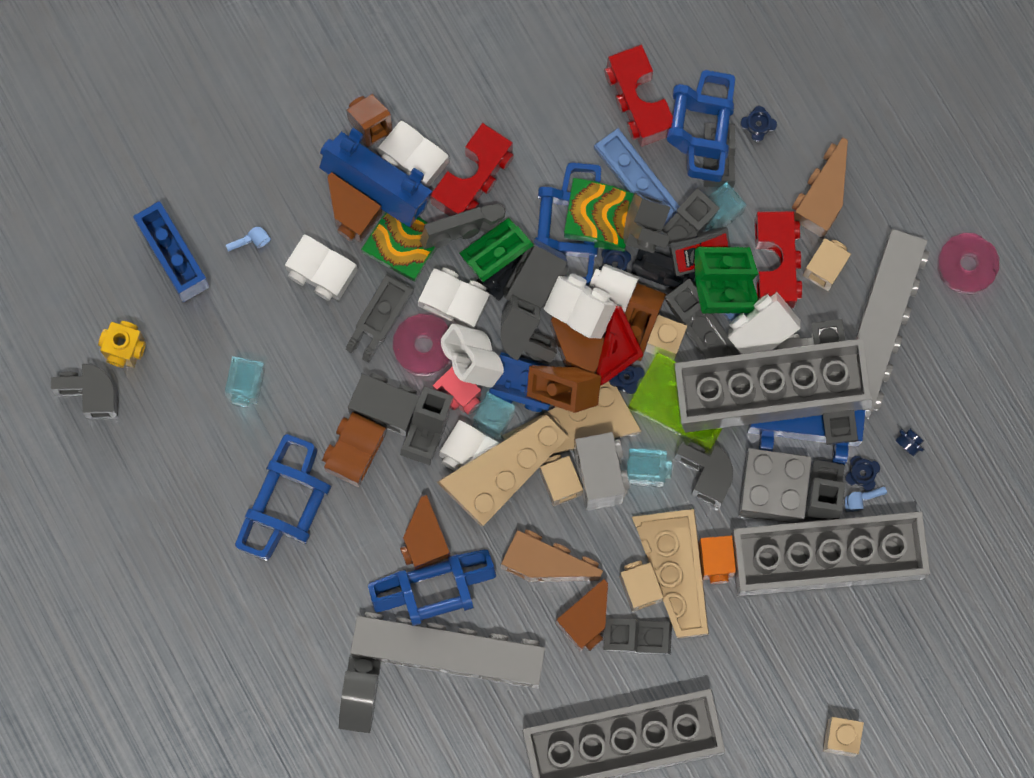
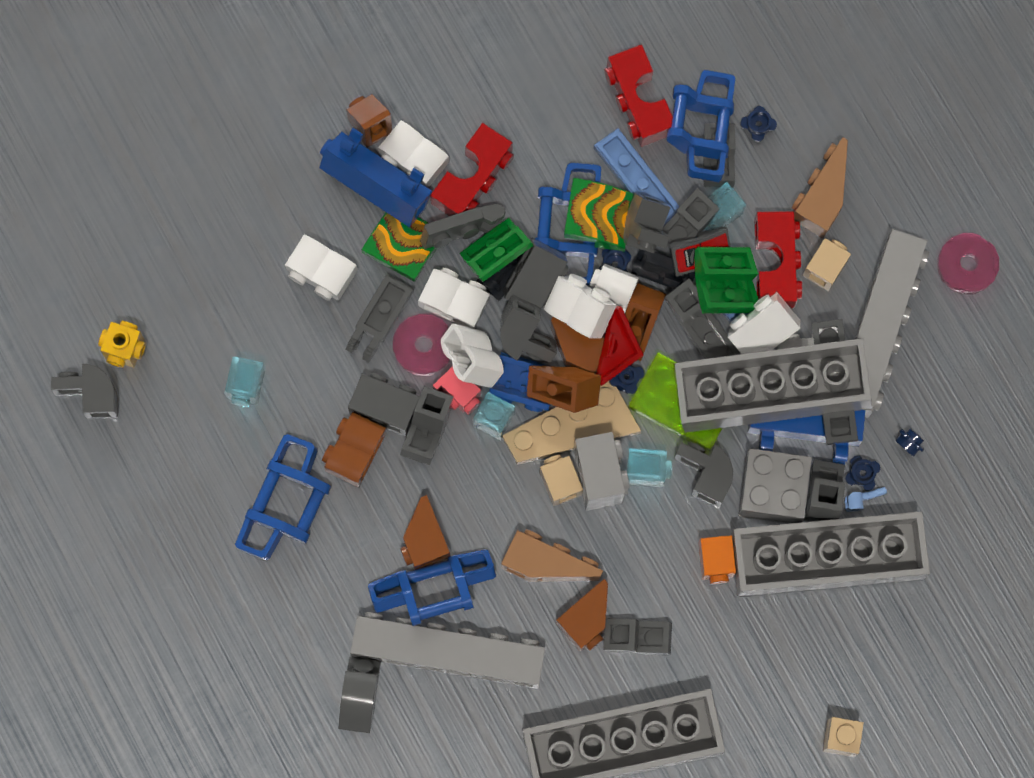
(171, 251): blue brick -> none
(256, 235): light blue hand -> none
(353, 211): dark orange slope -> none
(464, 445): white brick -> none
(497, 474): tan wing -> none
(640, 585): tan brick -> none
(666, 337): tan brick -> none
(674, 553): tan wing -> none

